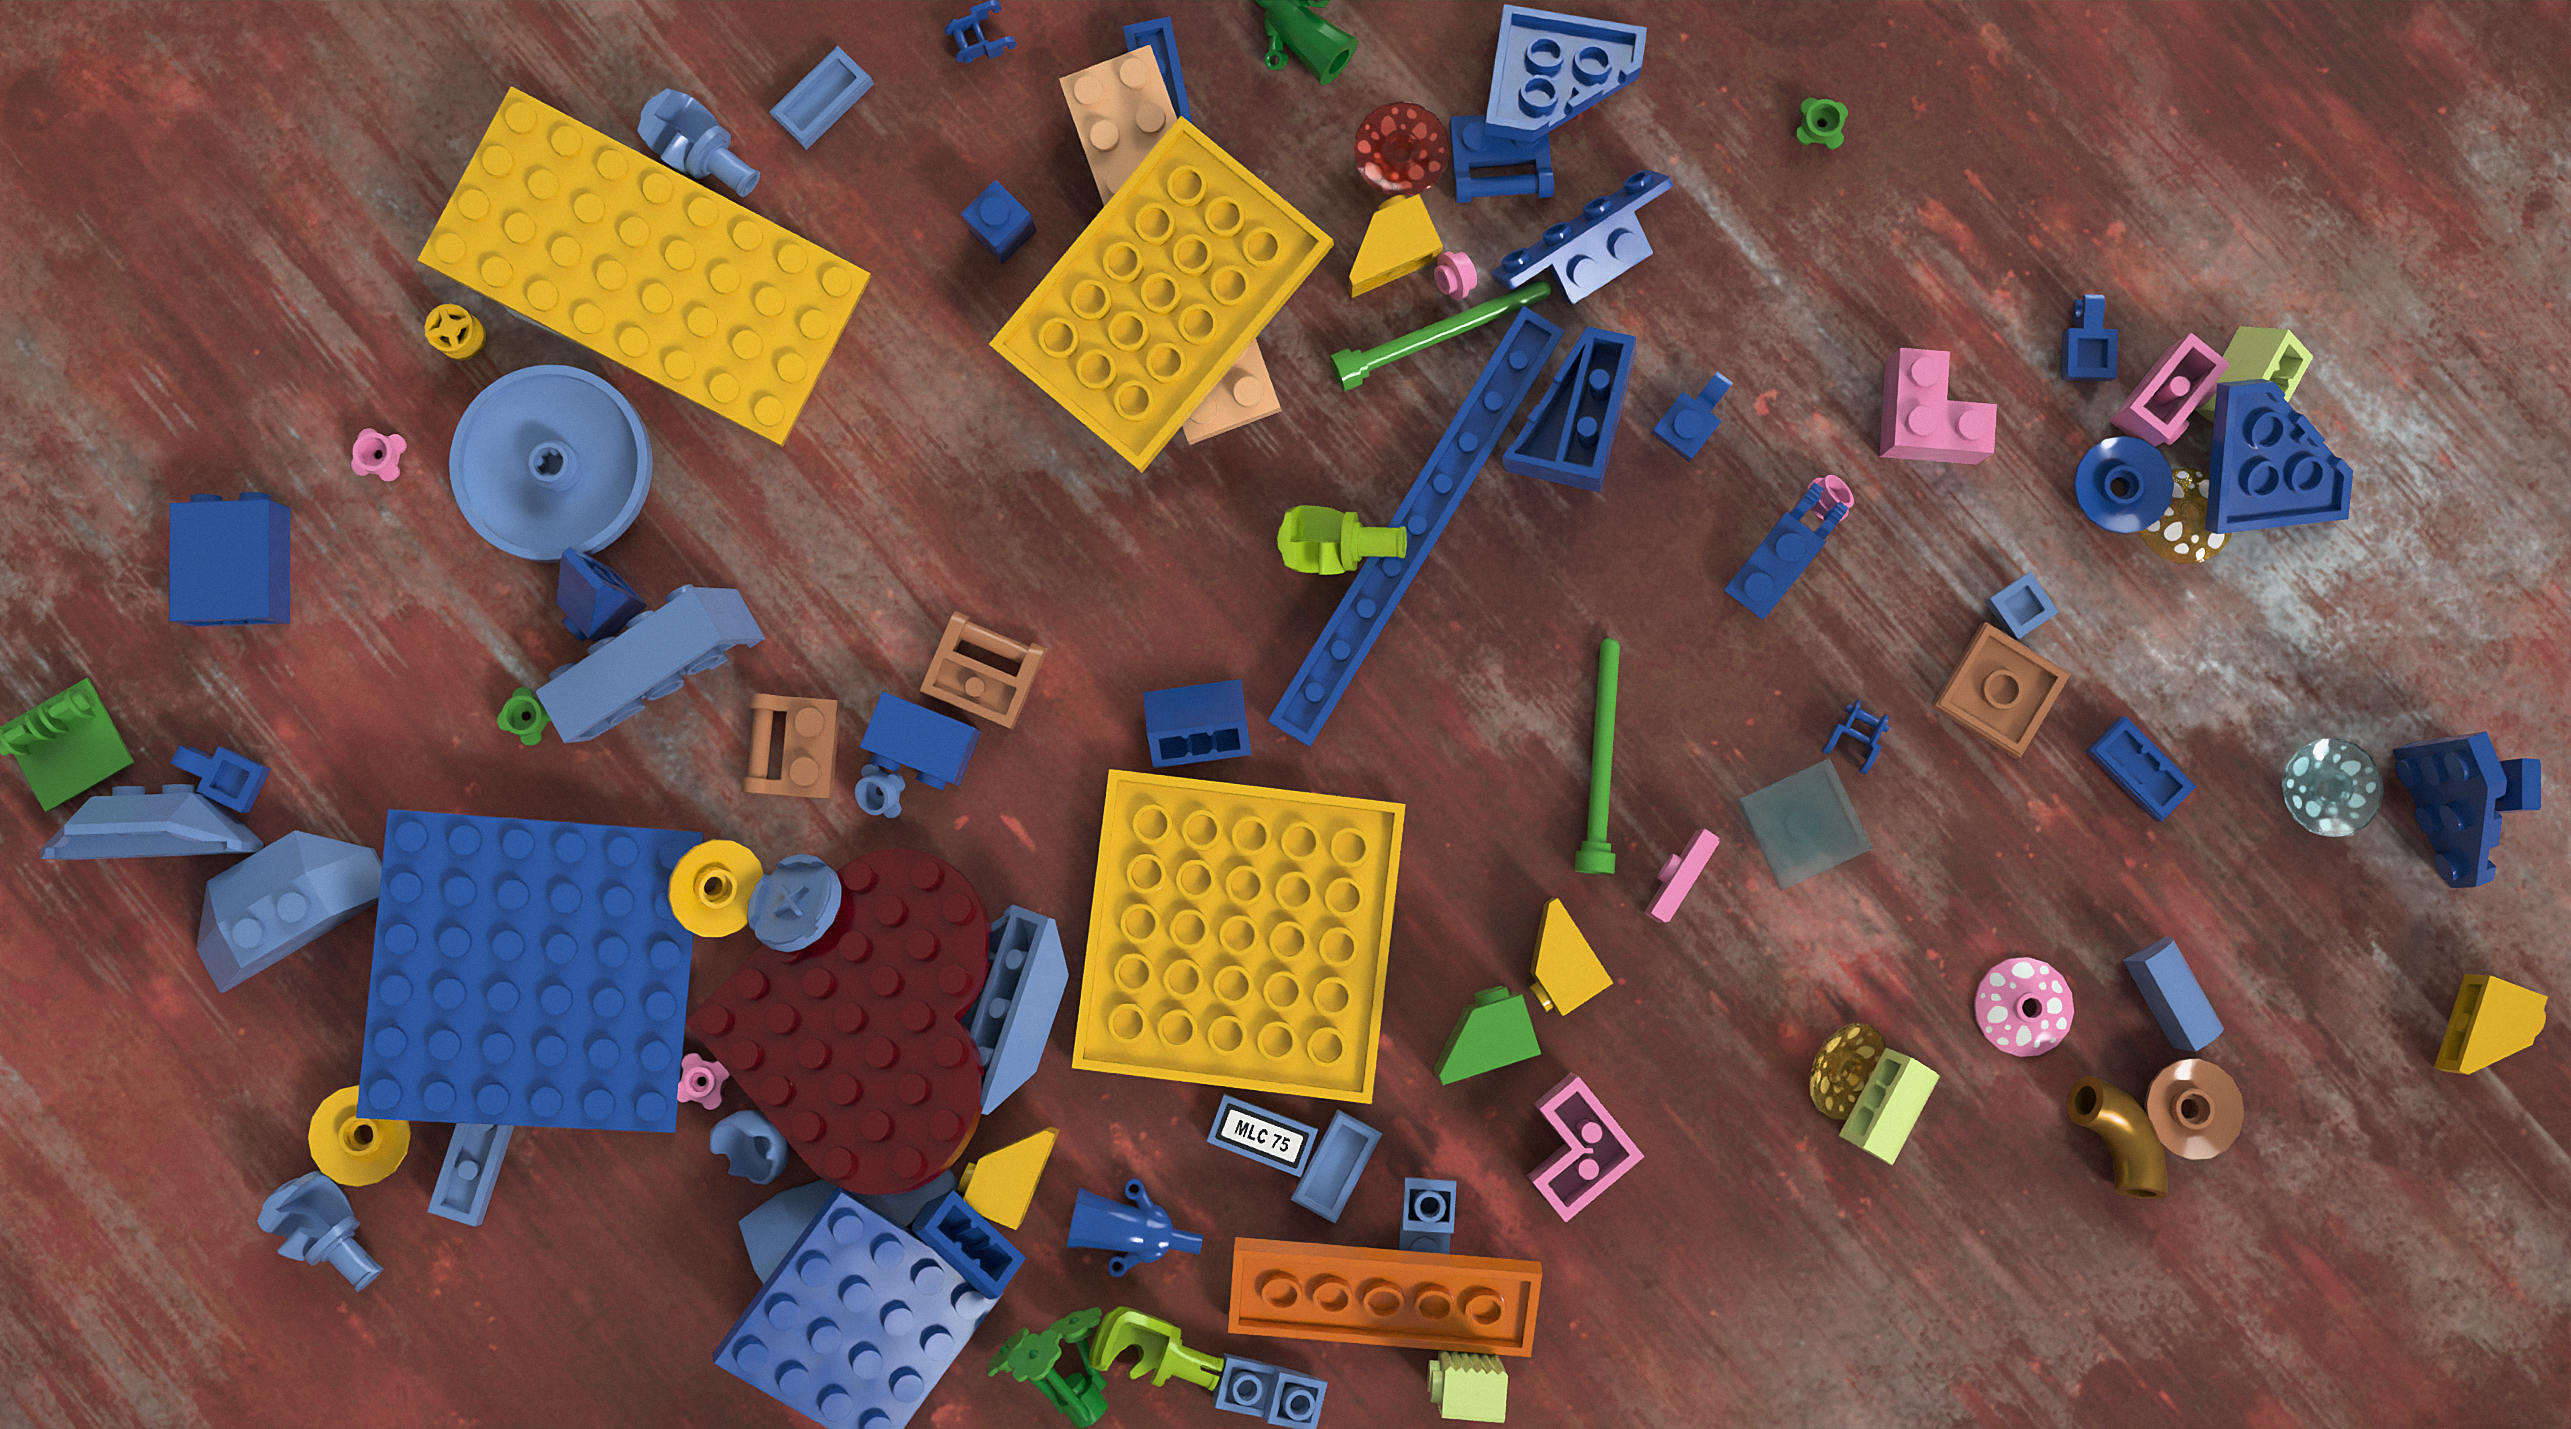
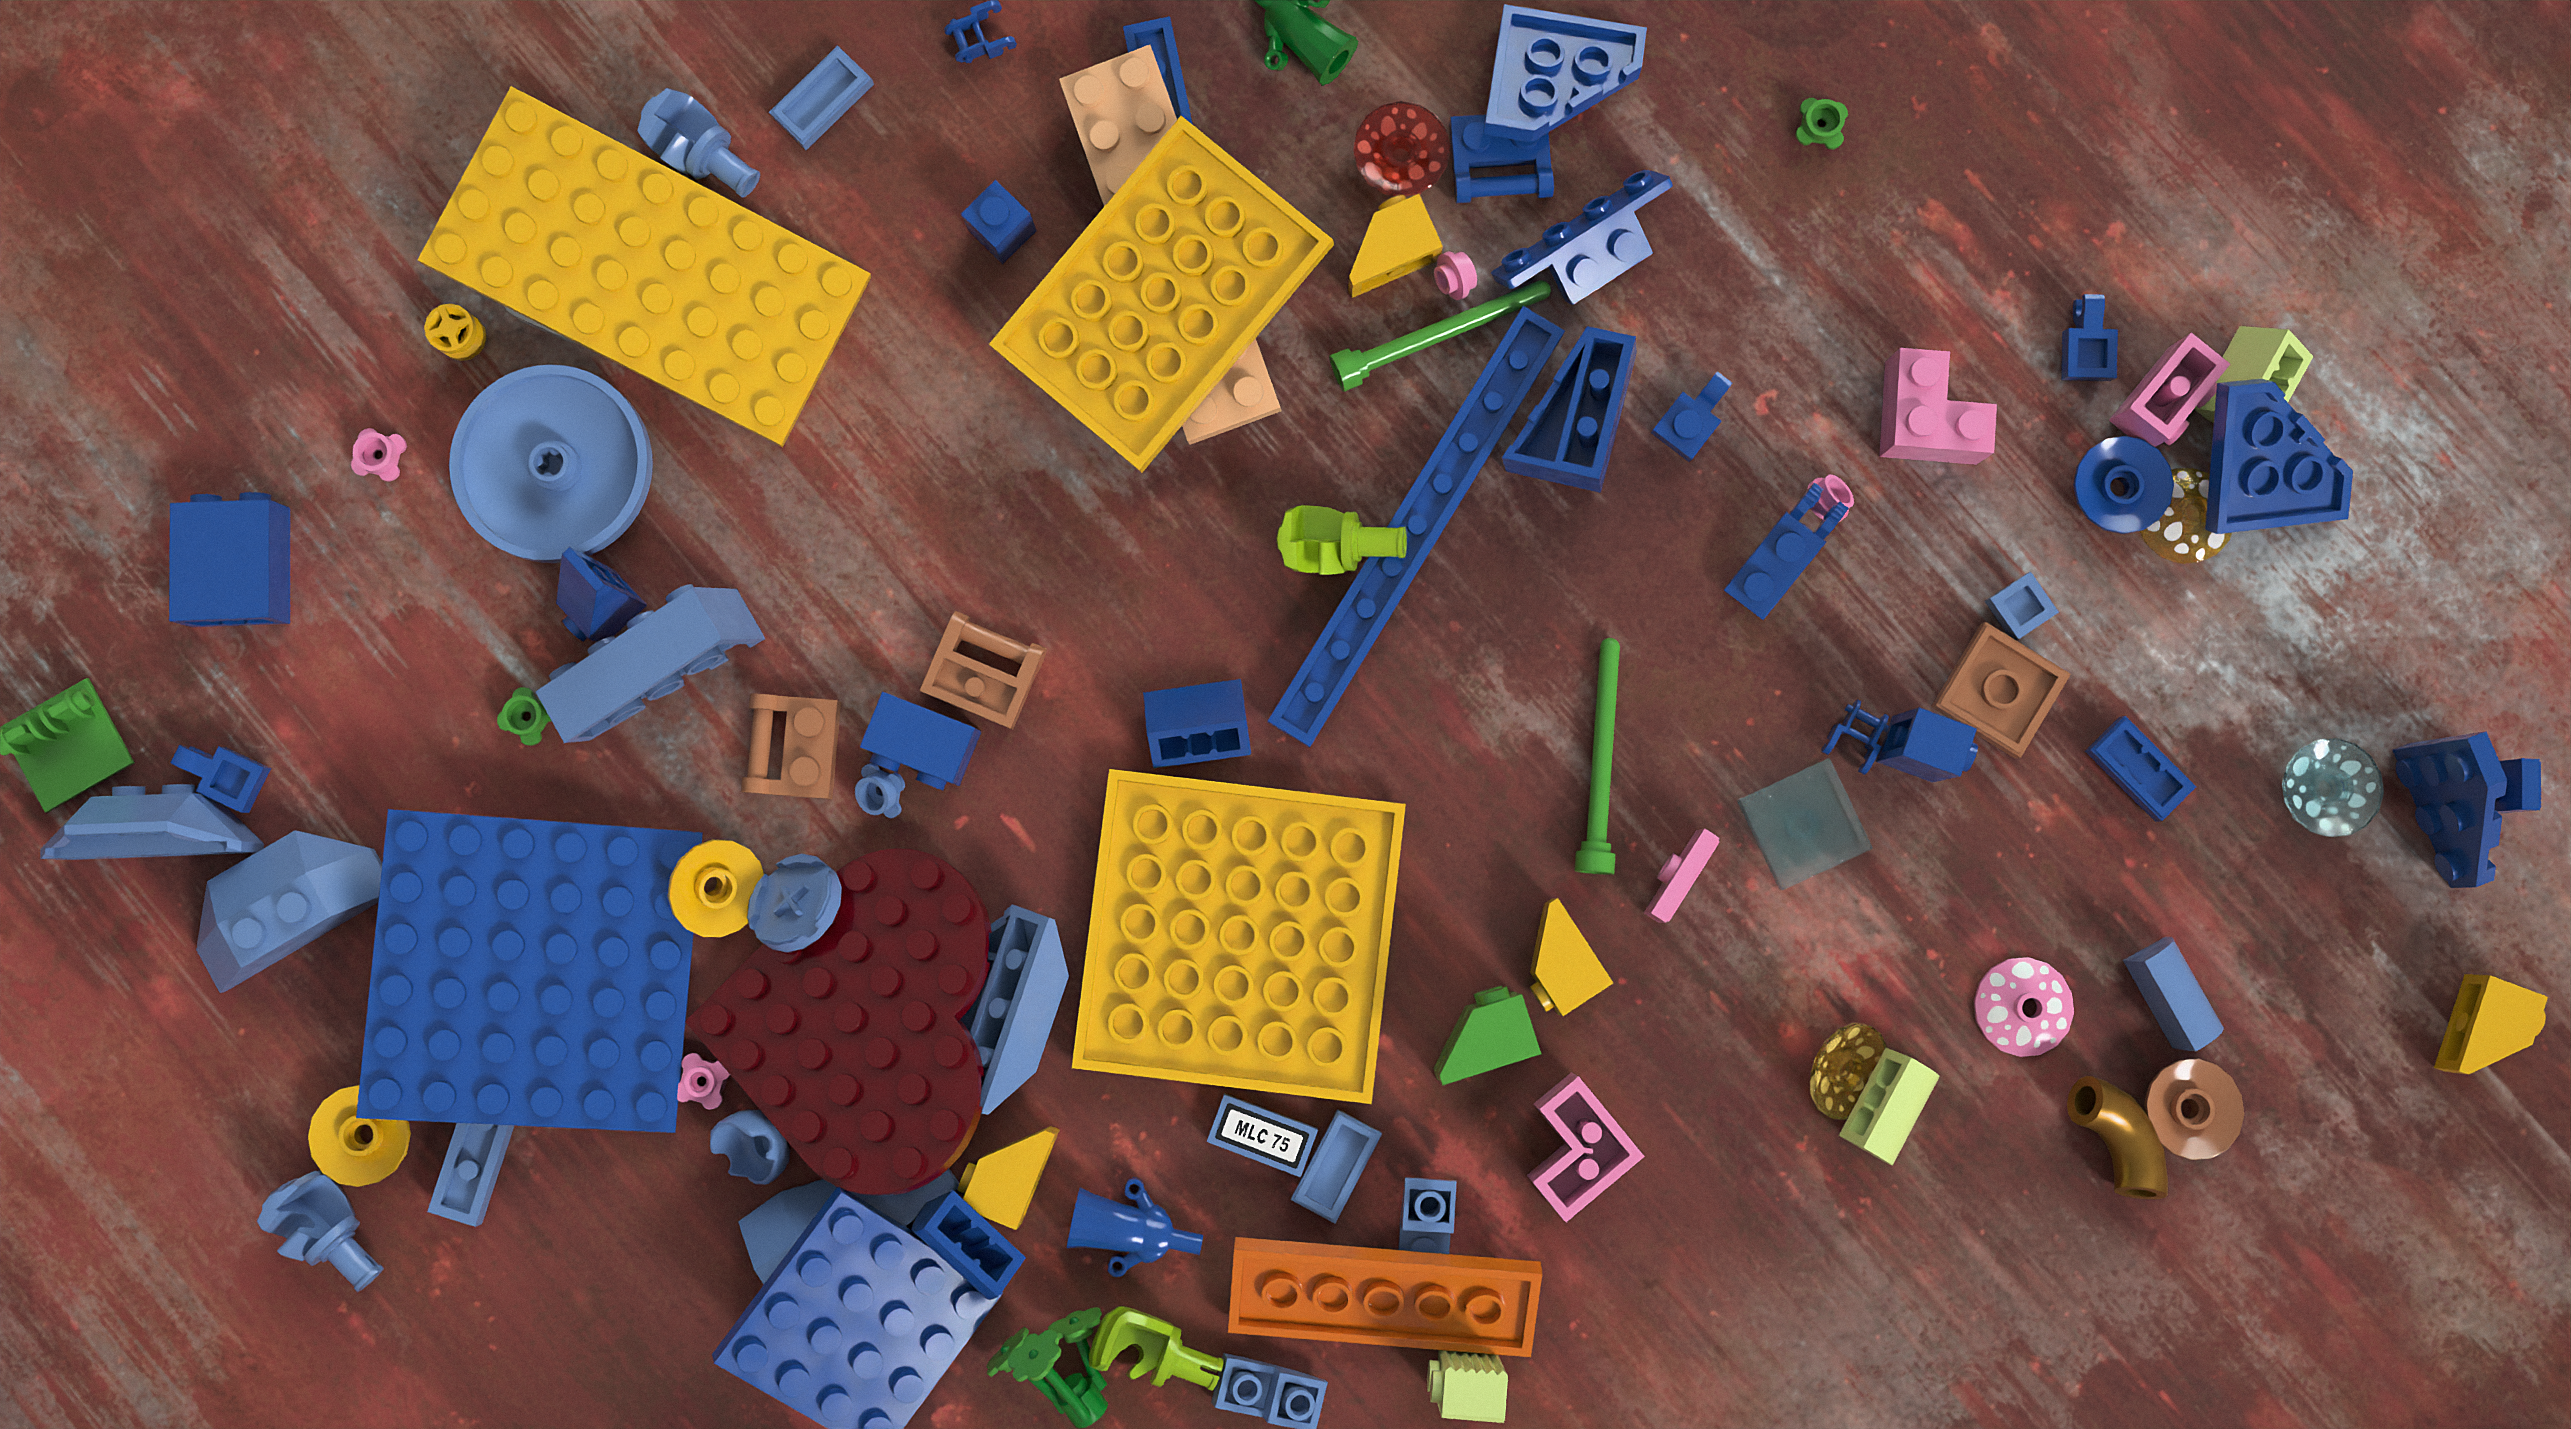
(1928, 745): none -> blue brick

